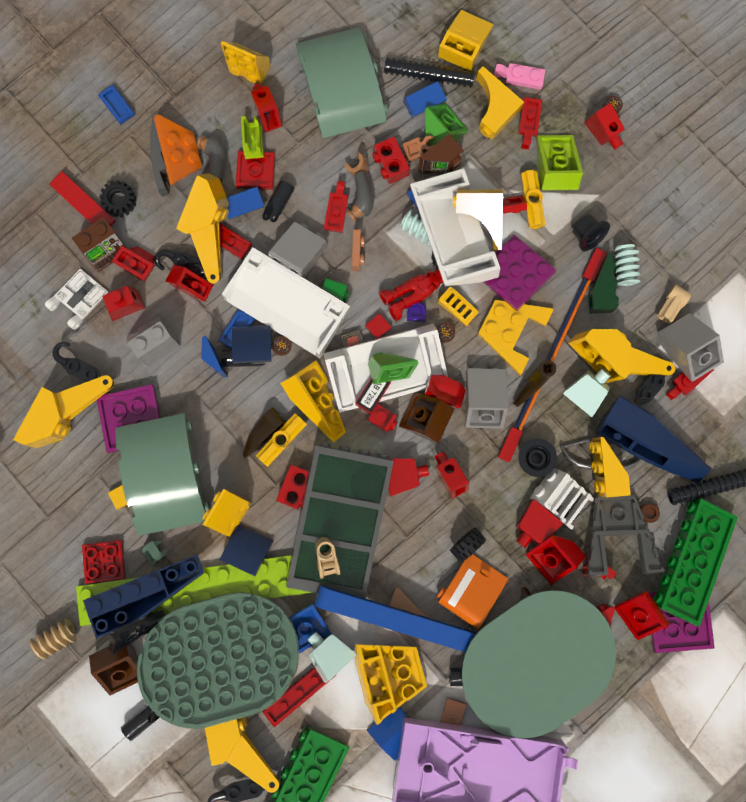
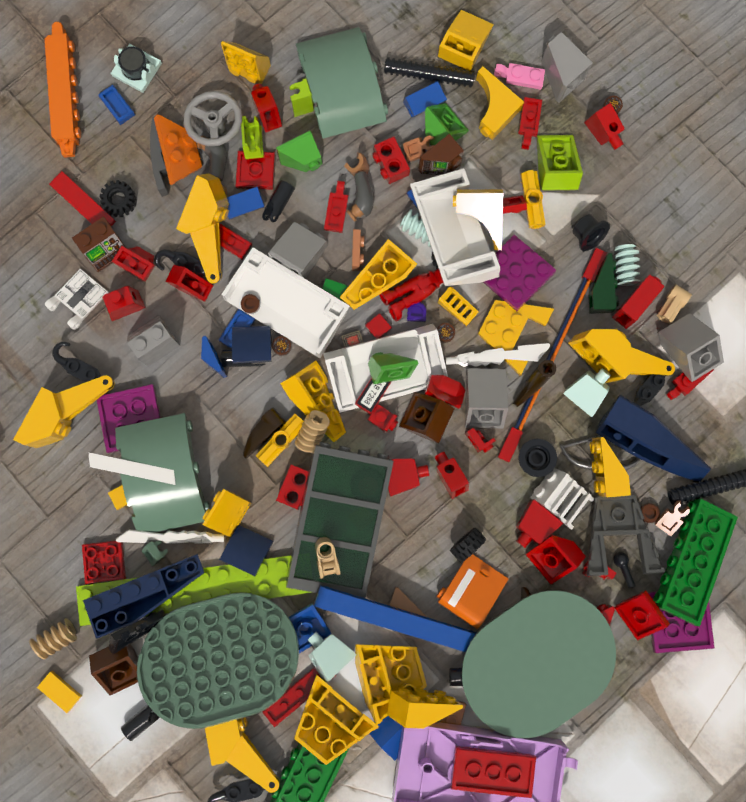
(59, 691): none -> yellow tile
(61, 90): none -> orange hinge
(131, 468): none -> white sticker
(134, 64): none -> piece
(136, 536): none -> white sword
(213, 119): none -> light grey piece
(250, 304): none -> reddish brown tile
(300, 153): none -> bright green slope
(302, 101): none -> lime hinge
(312, 431): none -> tan piece
(330, 723): none -> yellow wedge
(382, 272): none -> yellow wedge
(420, 707): none -> yellow slope
(477, 438): none -> red bracket
(493, 772): none -> red tile
(496, 356): none -> white sword
(564, 66): none -> light grey slope
(621, 560): none -> black bar
(638, 301): none -> red brick
(672, 520): none -> plate

